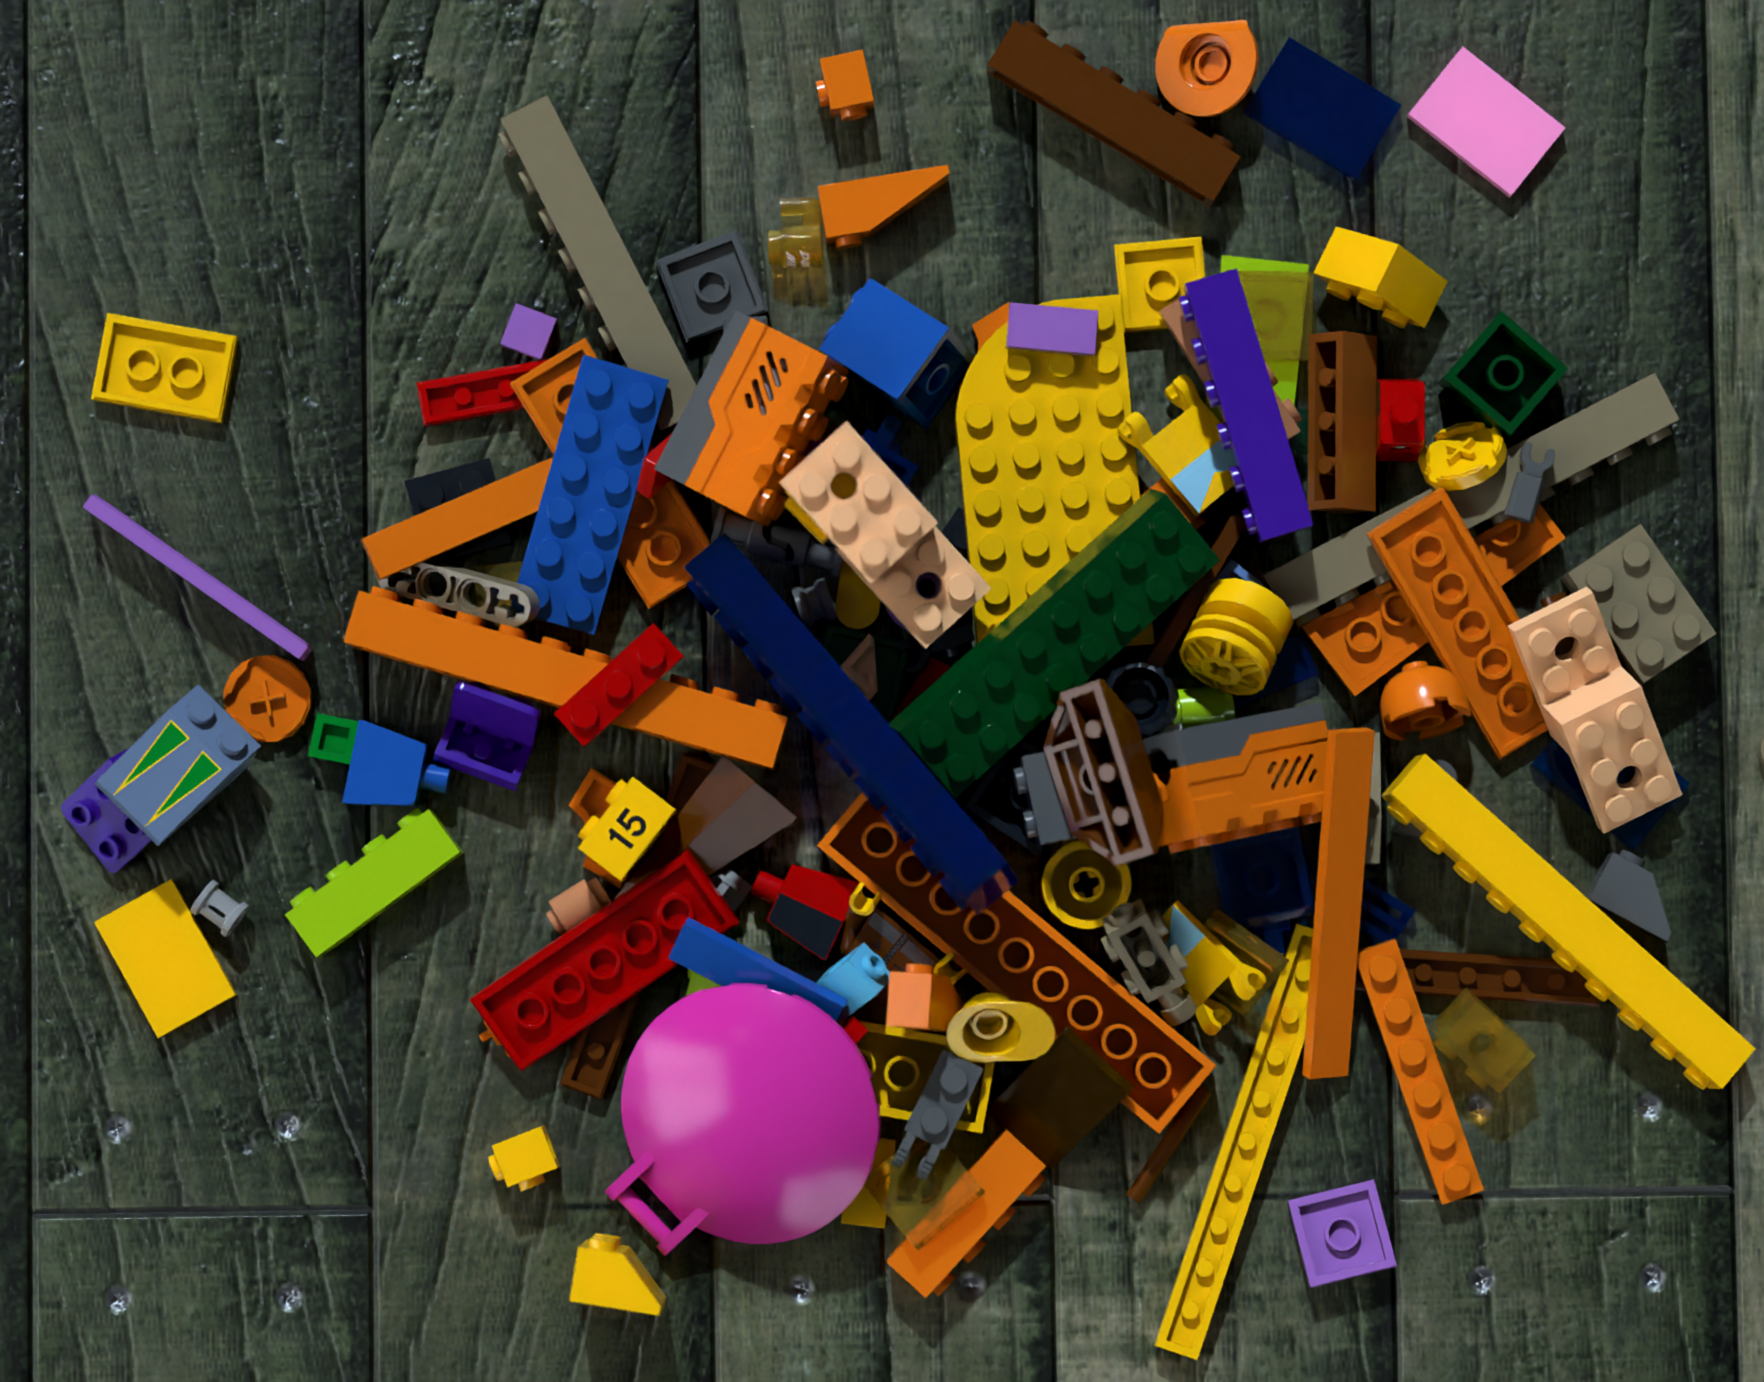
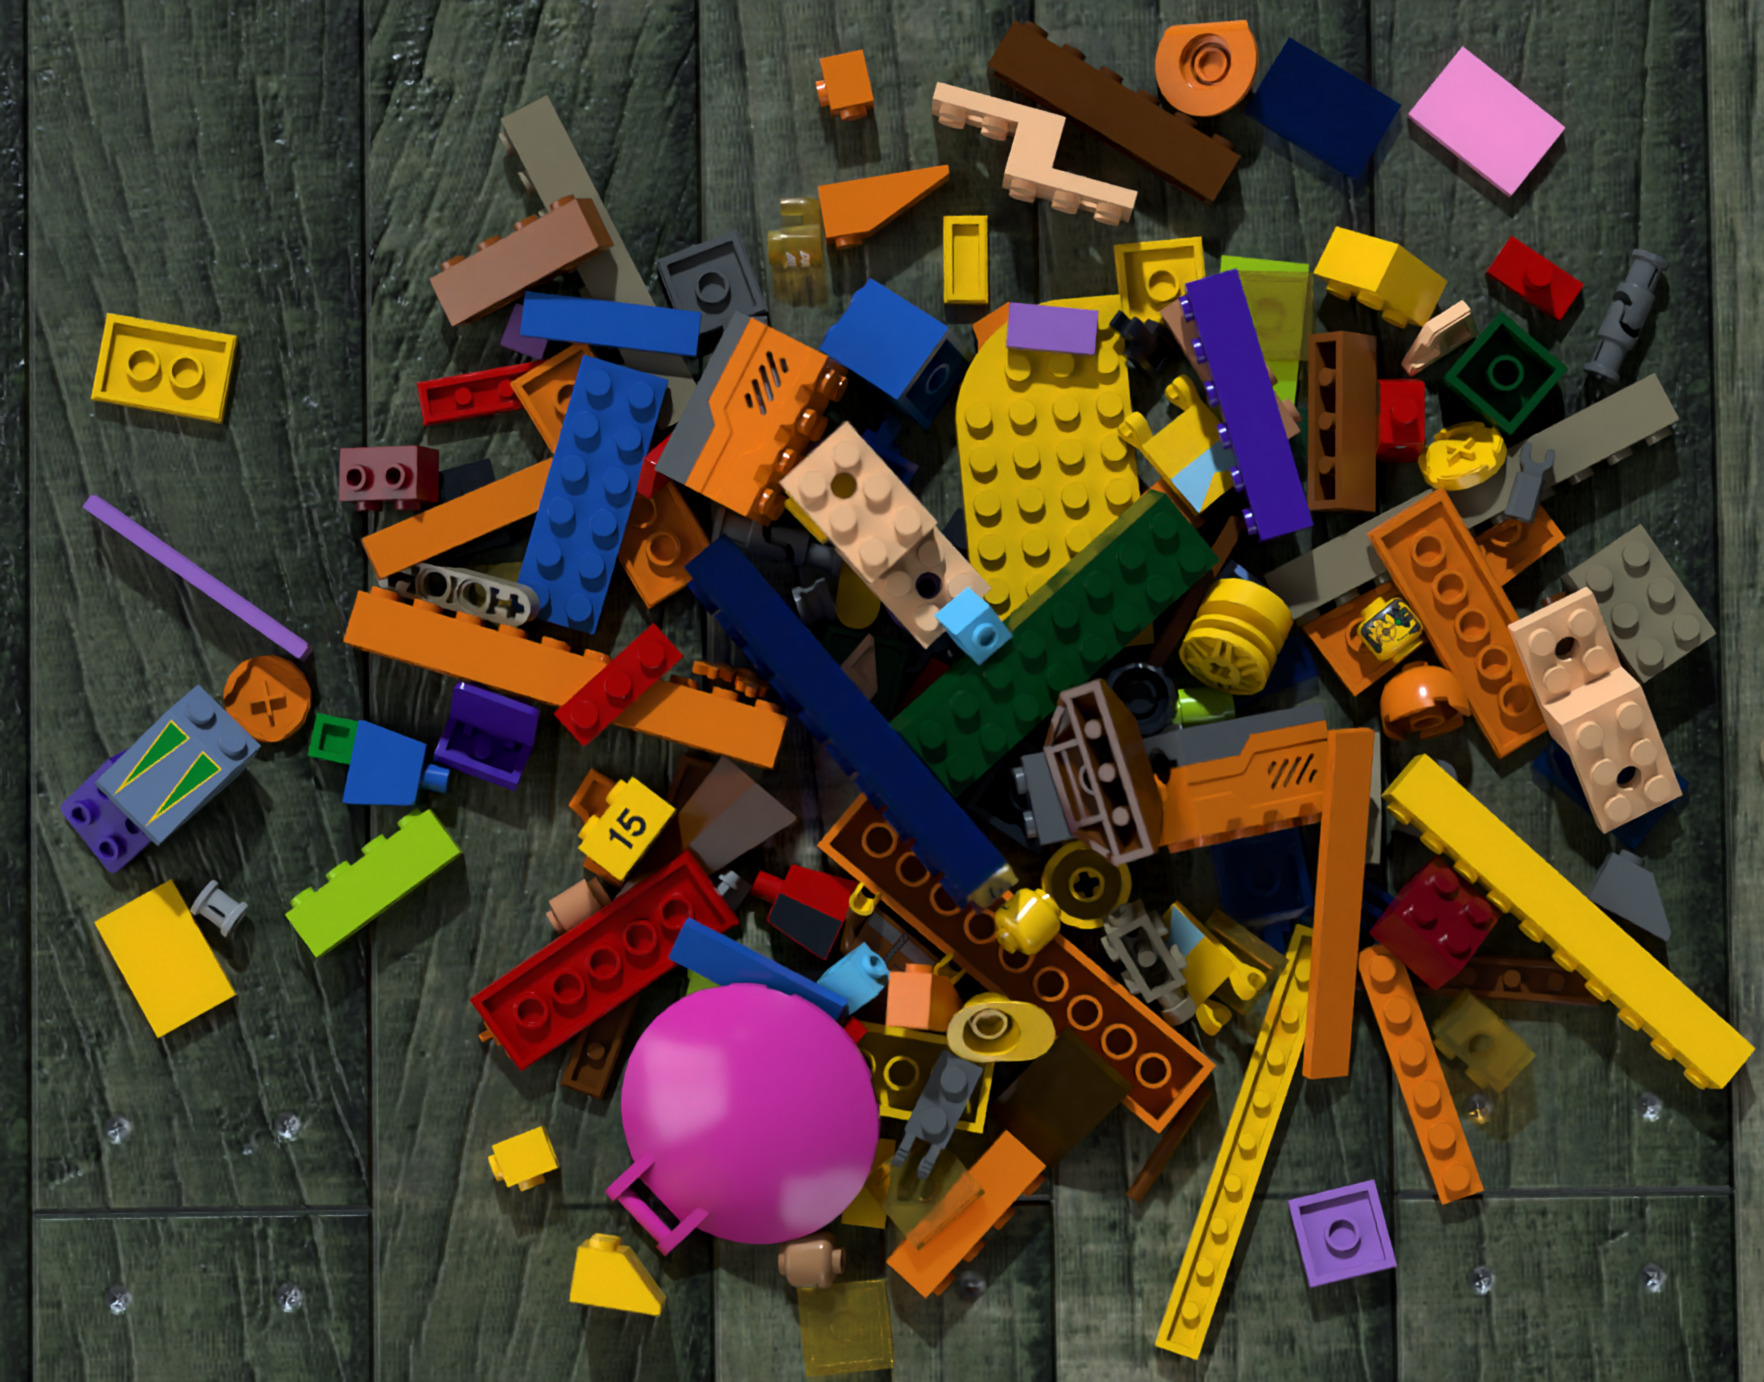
(389, 476): none -> dark red brick
(521, 261): none -> dark orange brick
(610, 324): none -> blue tile
(744, 678): none -> orange animal
(812, 1260): none -> medium nougat head
(845, 1327): none -> clear yellow tile
(965, 260): none -> yellow tile
(973, 625): none -> medium azure brick
(1027, 921): none -> yellow head
(1032, 154): none -> light nougat bracket
(1149, 347): none -> black plate
(1390, 629): none -> yellow head
(1436, 923): none -> dark red brick
(1440, 337): none -> light nougat tile
(1534, 279): none -> red tile
(1628, 310): none -> dark grey piece

